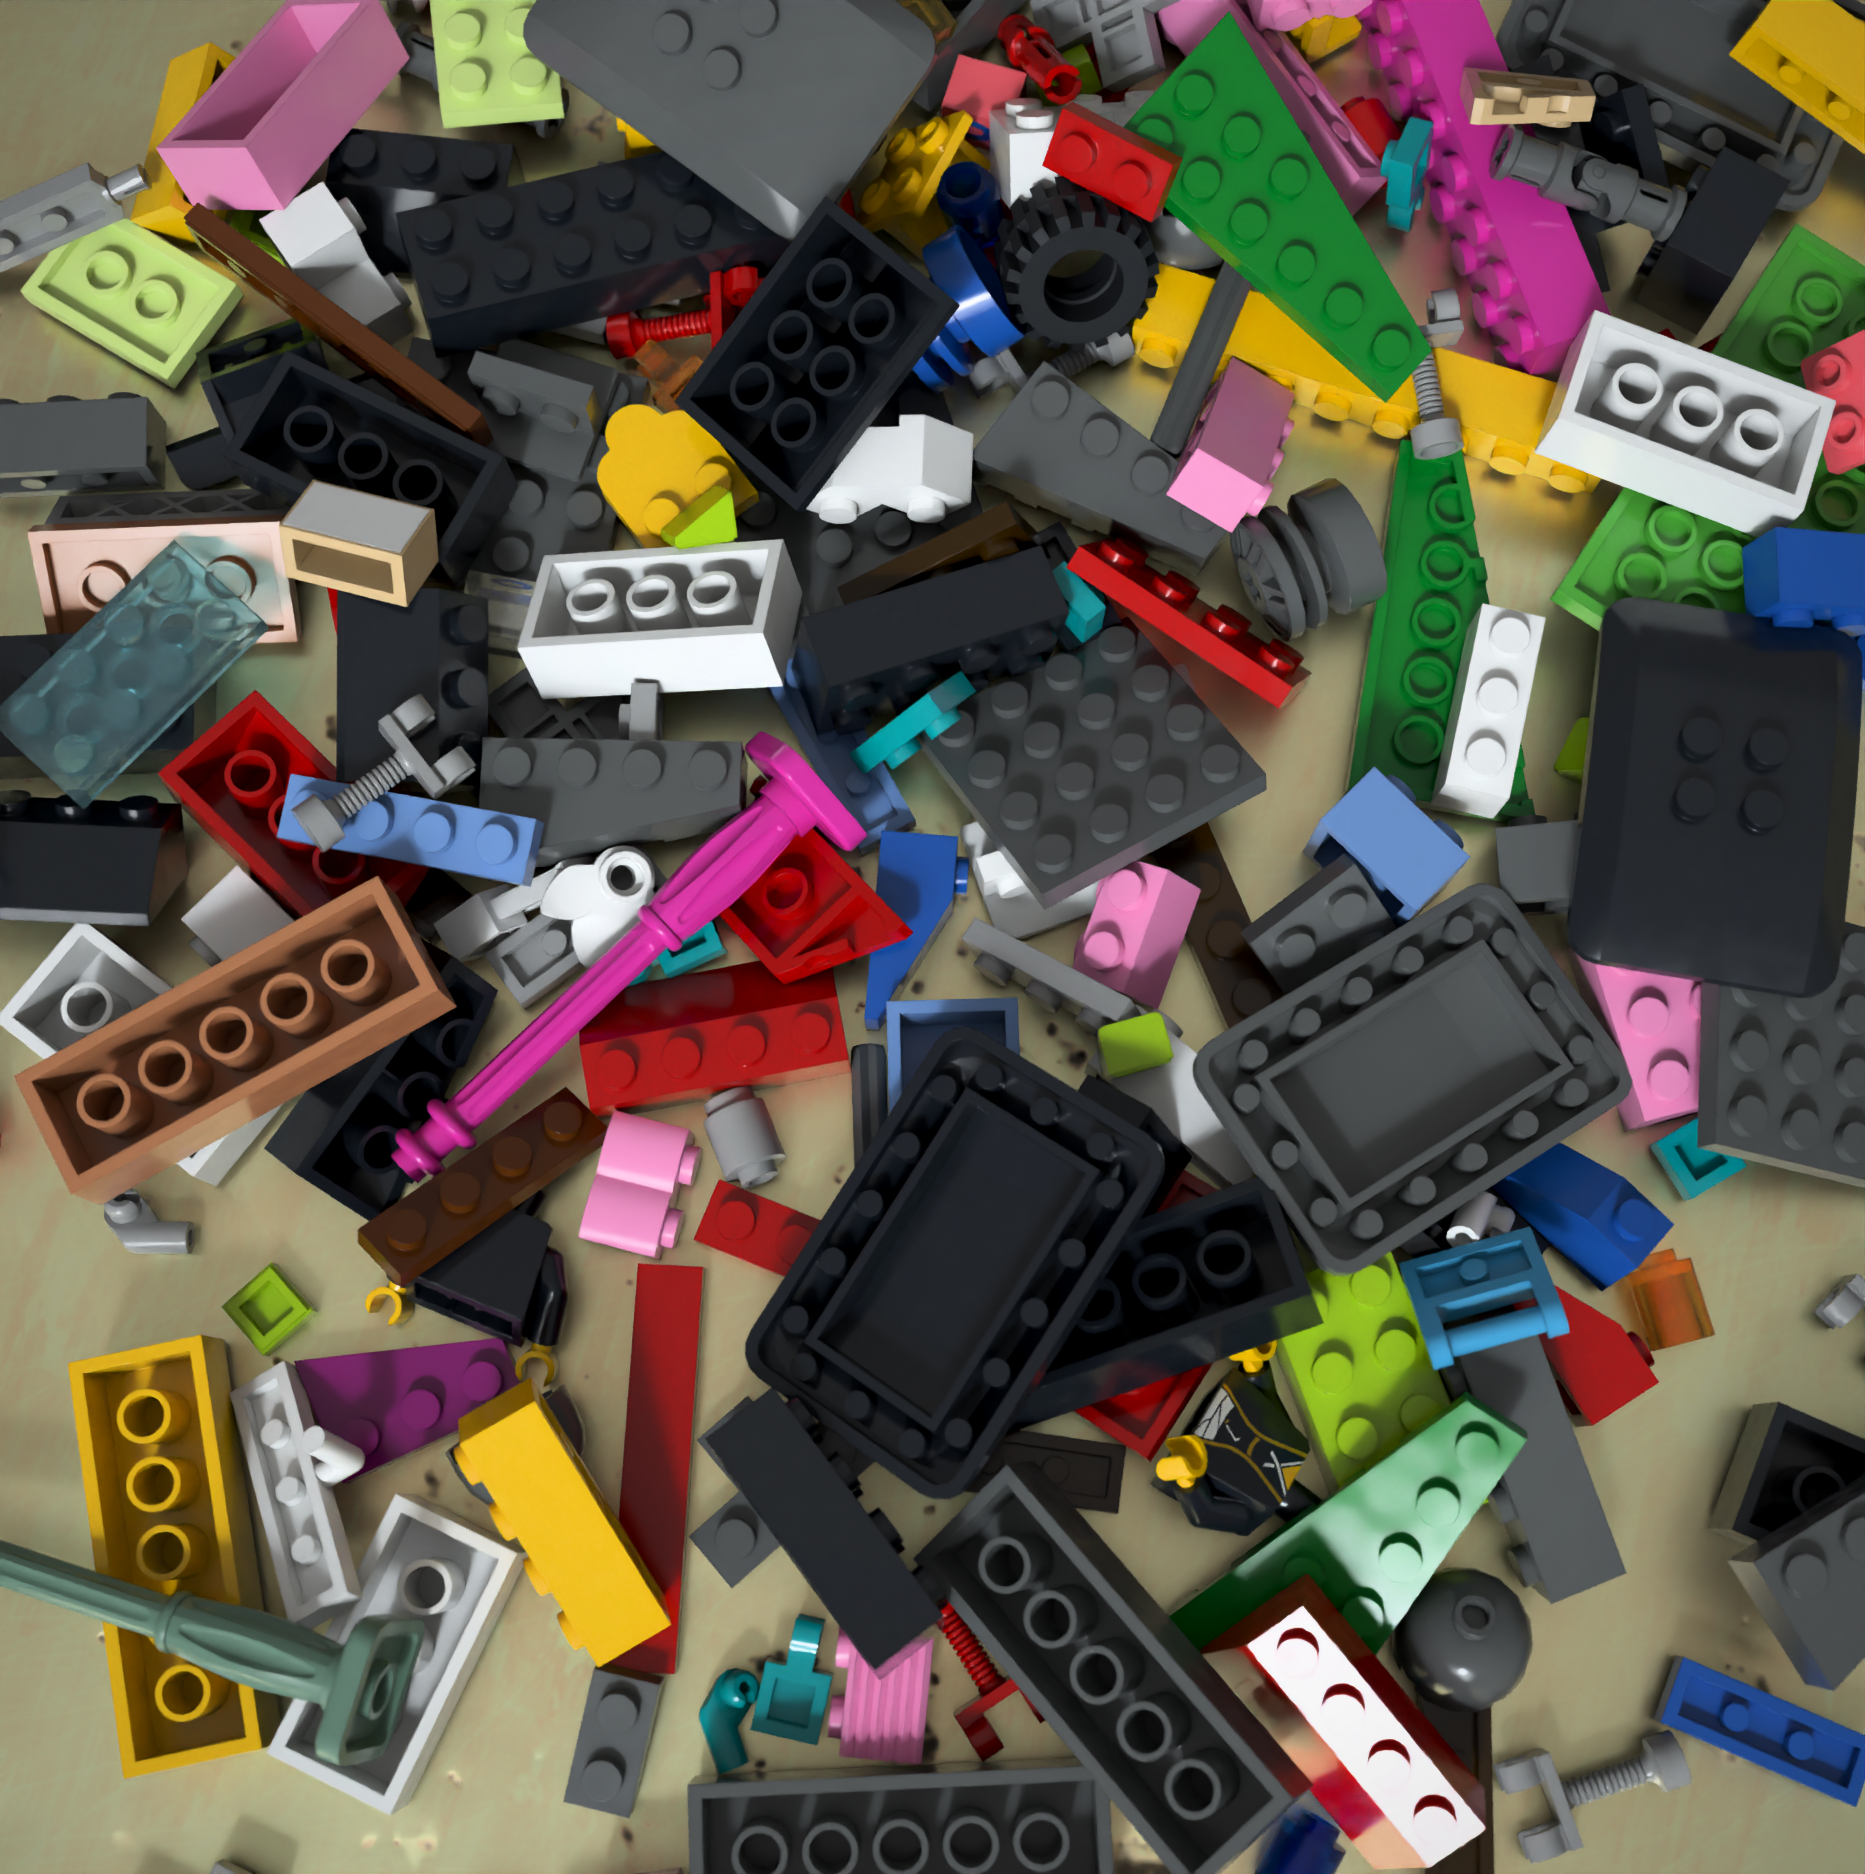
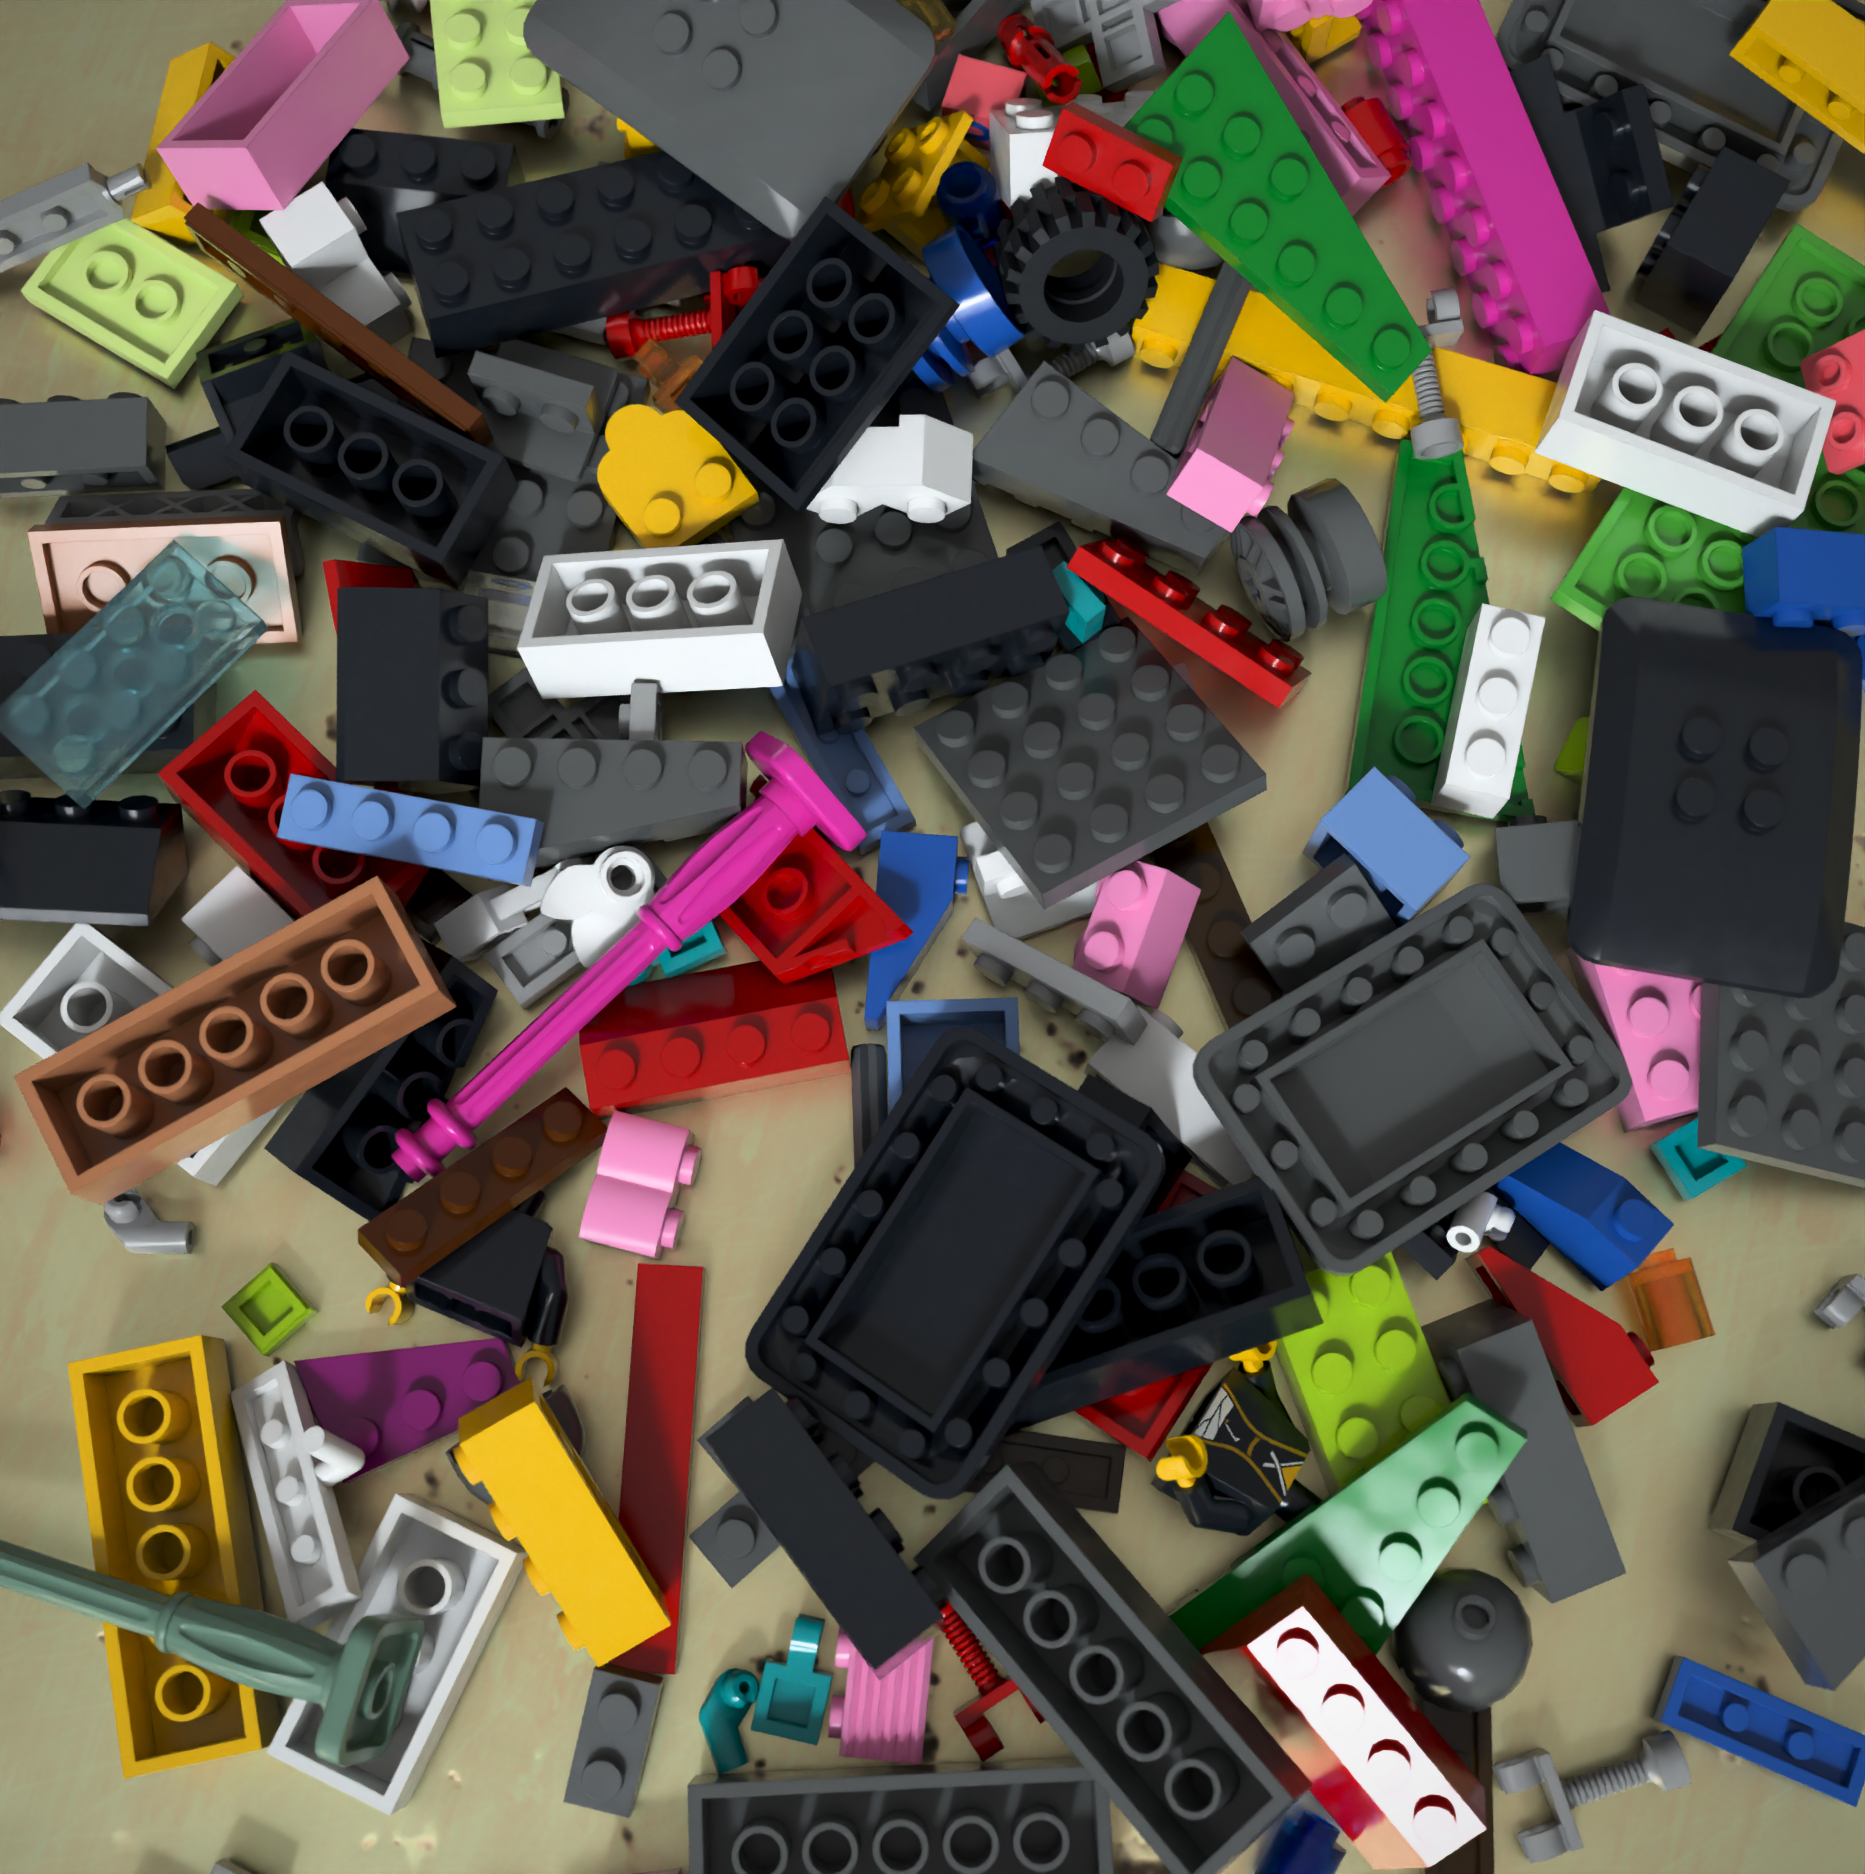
(325, 818): light grey bar -> none
(359, 543): brick -> none
(703, 522): lime slope -> none
(743, 1137): light grey brick -> none
(754, 1228): red plate -> none
(930, 714): teal plate -> none
(976, 541): dark brown wing -> none
(1133, 1046): lime slope -> none
(1405, 166): teal plate -> none
(1479, 1280): dark azure plate -> none
(1524, 98): tan wing -> none
(1596, 185): dark grey piece -> none

